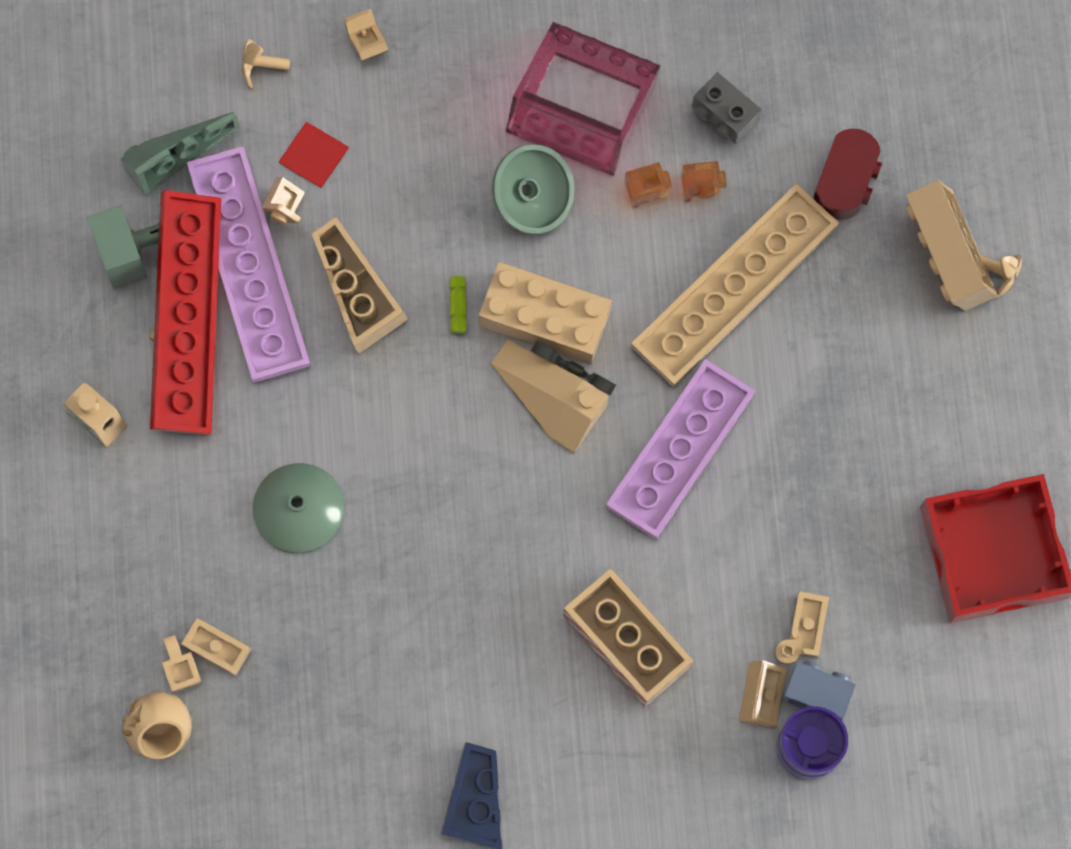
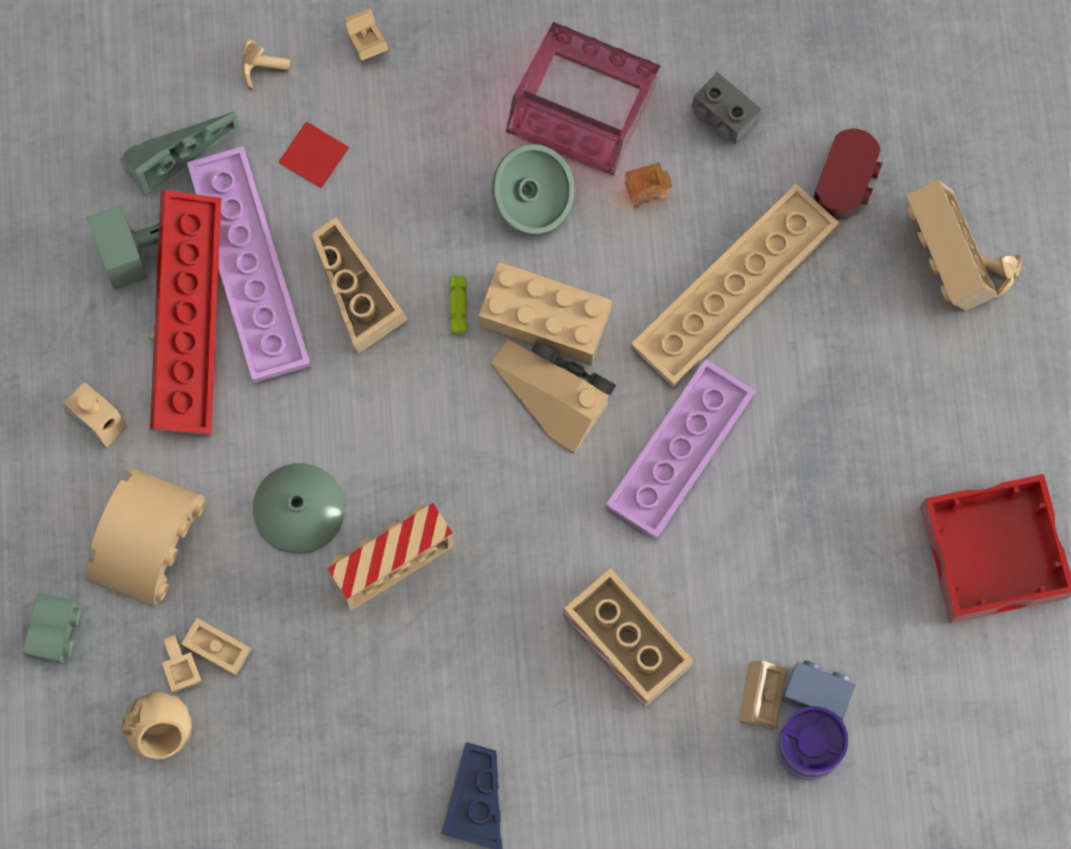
(51, 628): none -> sand green brick
(140, 535): none -> tan cylinder
(283, 202): tan bracket -> none
(390, 556): none -> tan brick
(702, 180): clear orange brick -> none
(805, 629): tan hinge -> none

